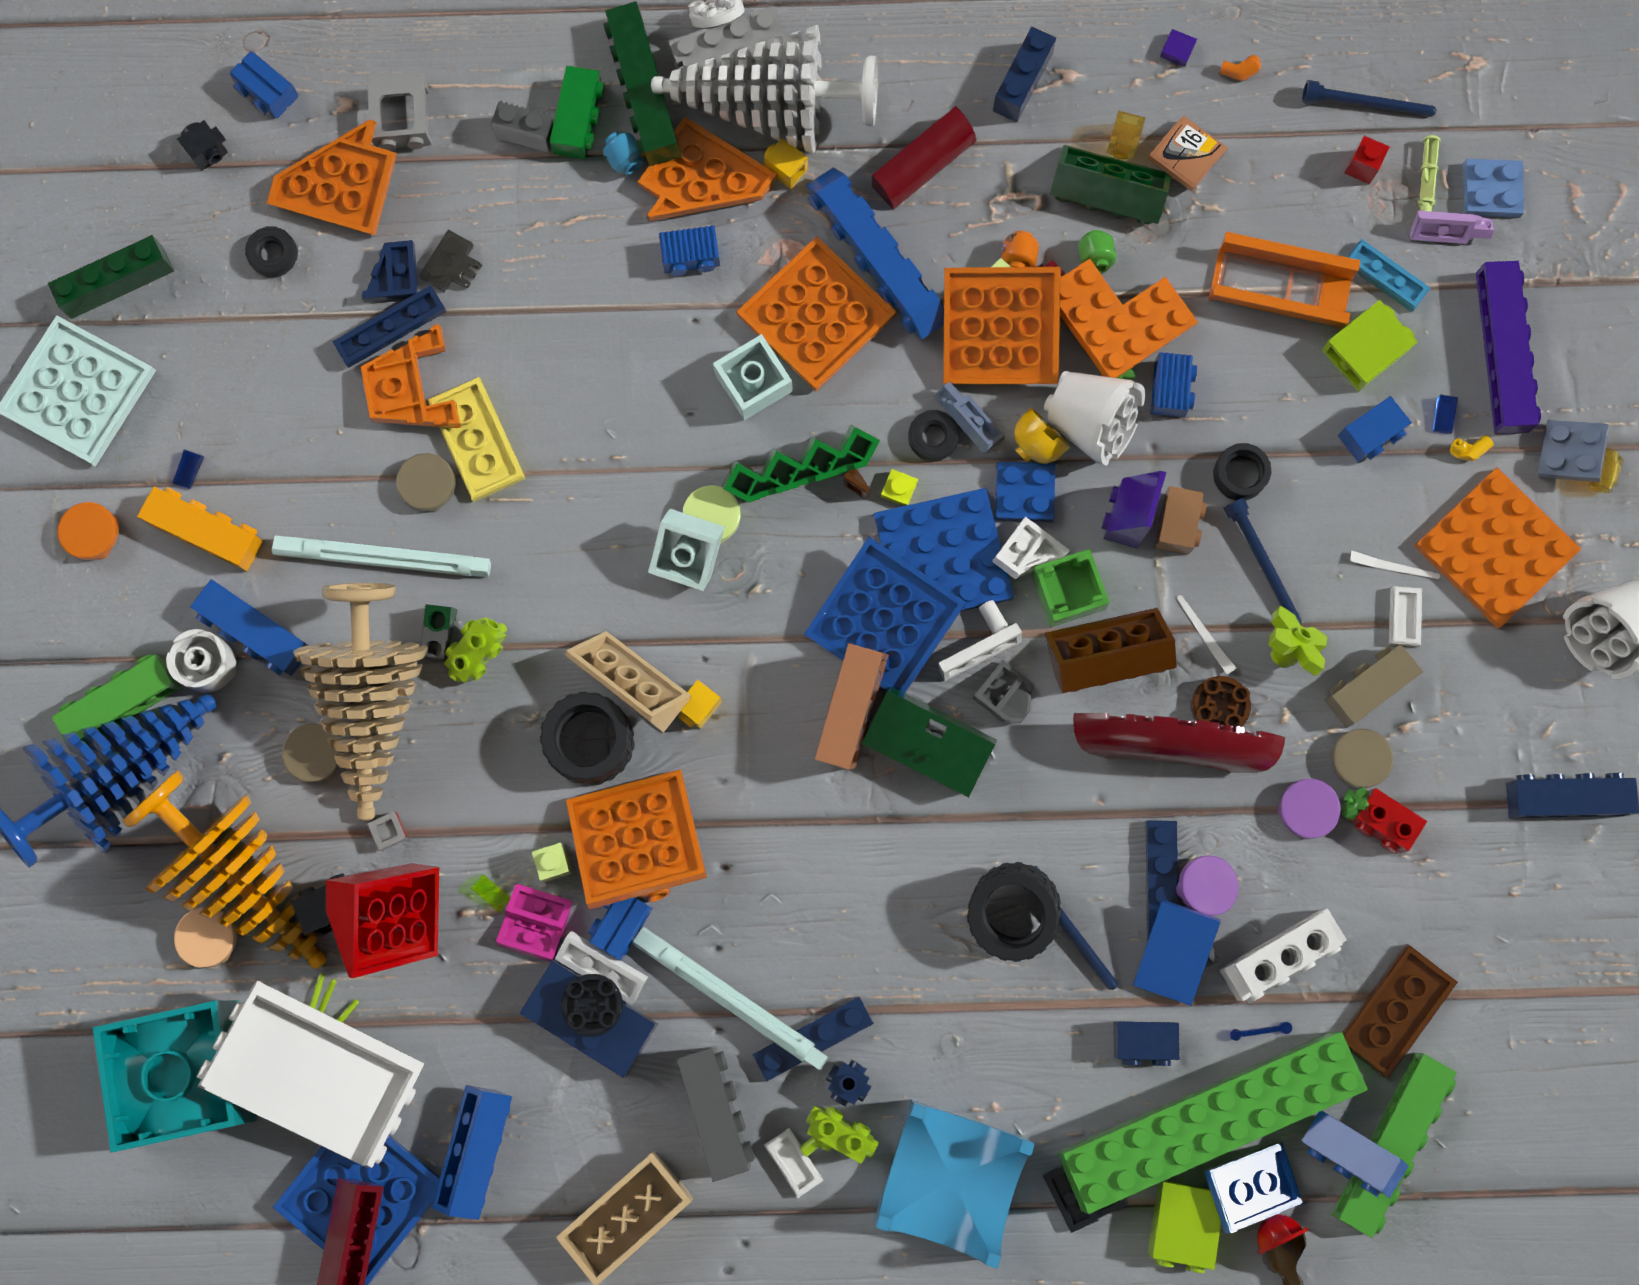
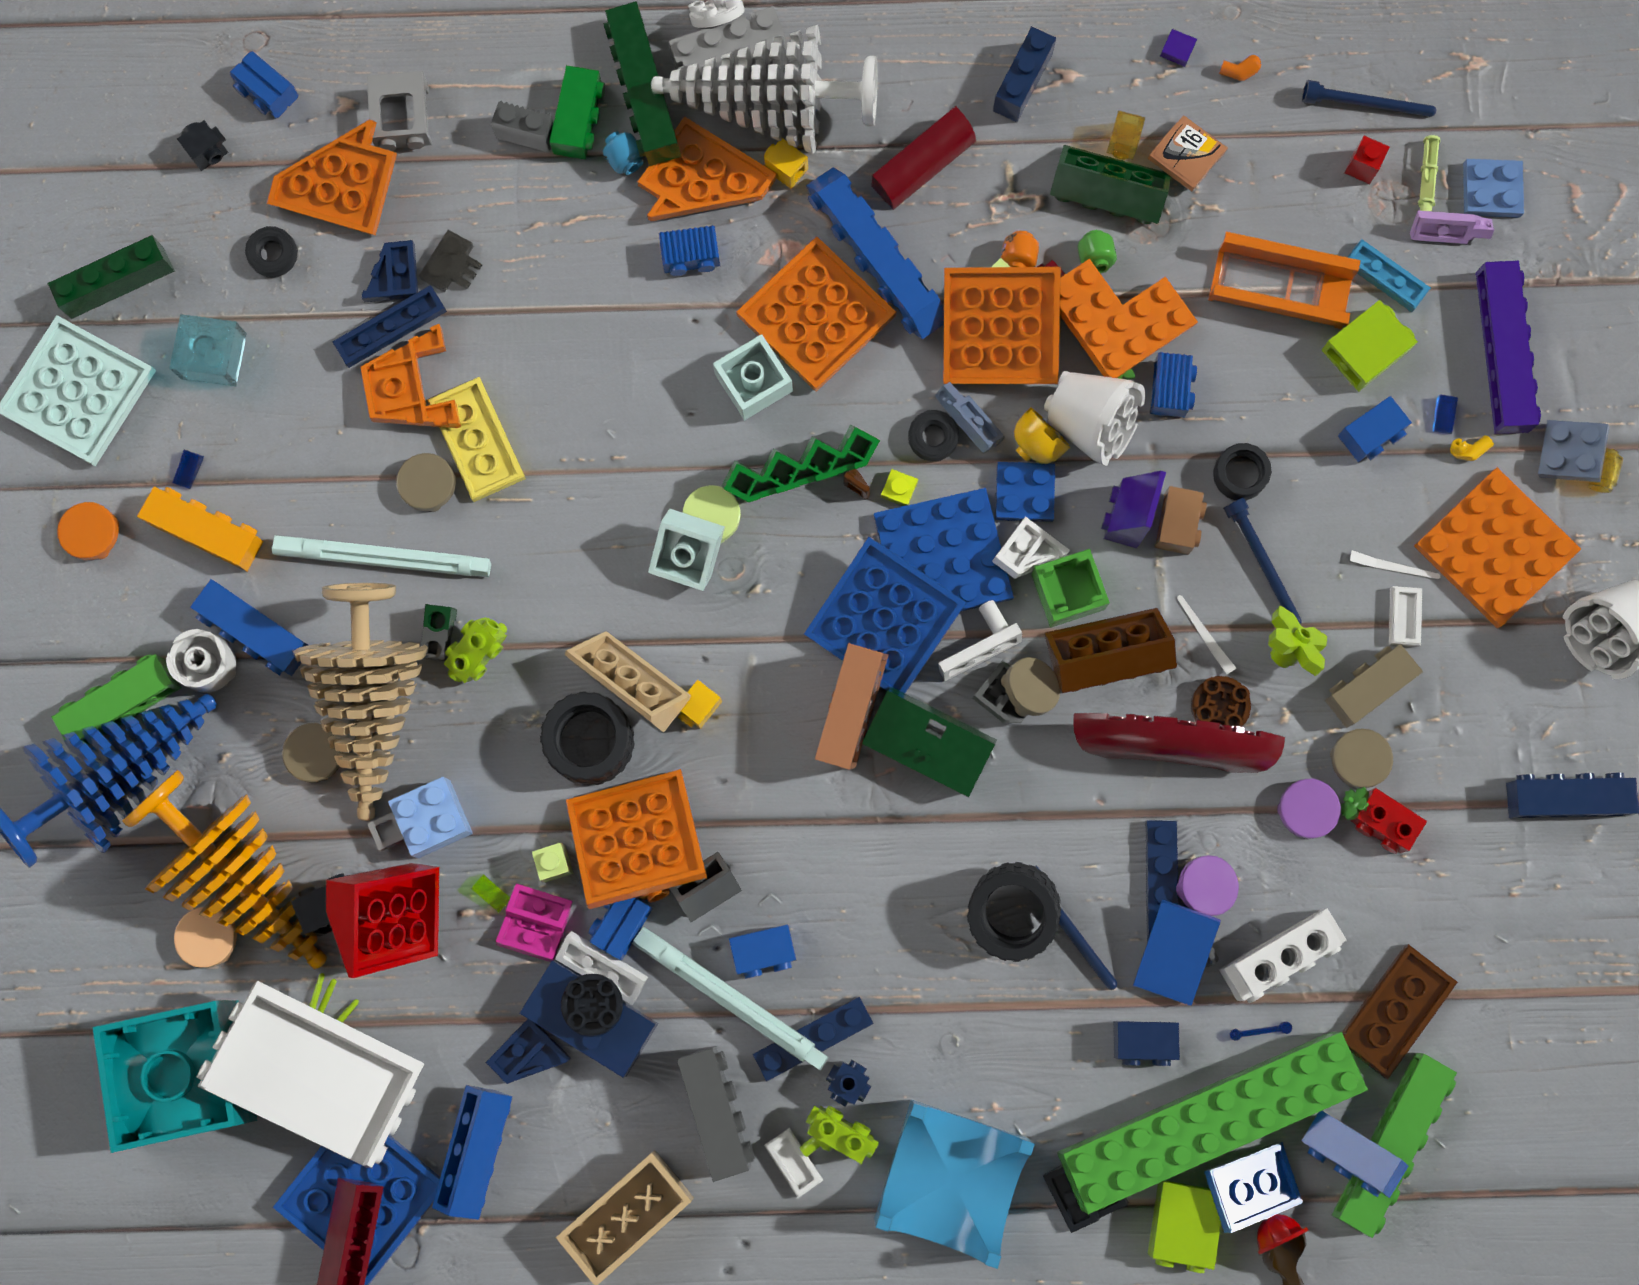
(208, 350): none -> clear light blue brick
(430, 817): none -> light blue brick
(526, 1053): none -> dark blue wing
(705, 894): none -> dark grey brick
(763, 950): none -> blue brick
(1031, 687): none -> dark tan tile

